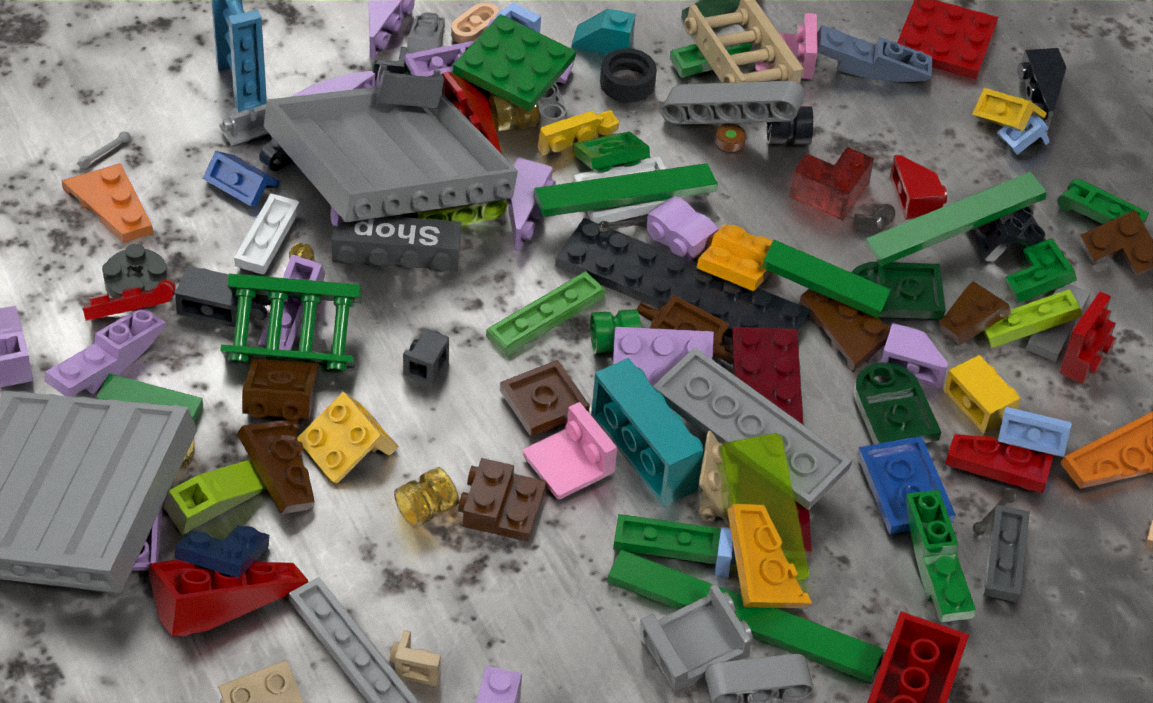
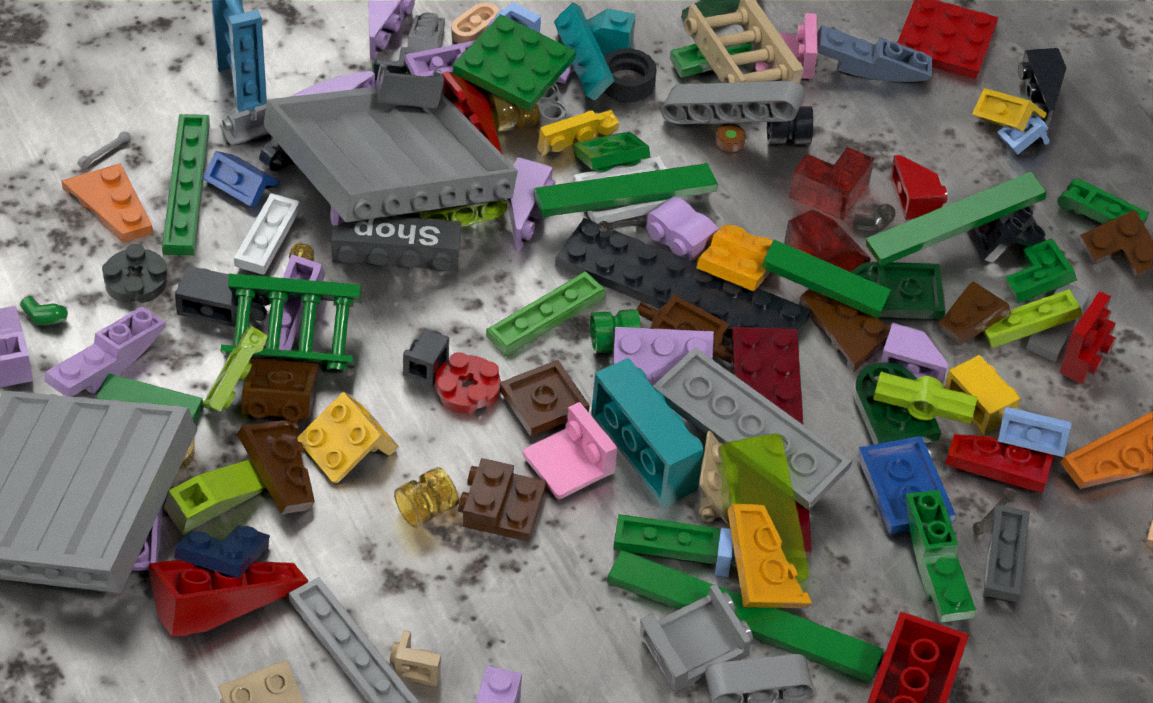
(43, 314): none -> green arm
(130, 300): red plate -> none
(186, 185): none -> green tile
(234, 369): none -> lime hinge
(471, 368): none -> red plate
(589, 60): none -> teal plate
(825, 240): none -> clear red slope
(925, 398): none -> lime piece

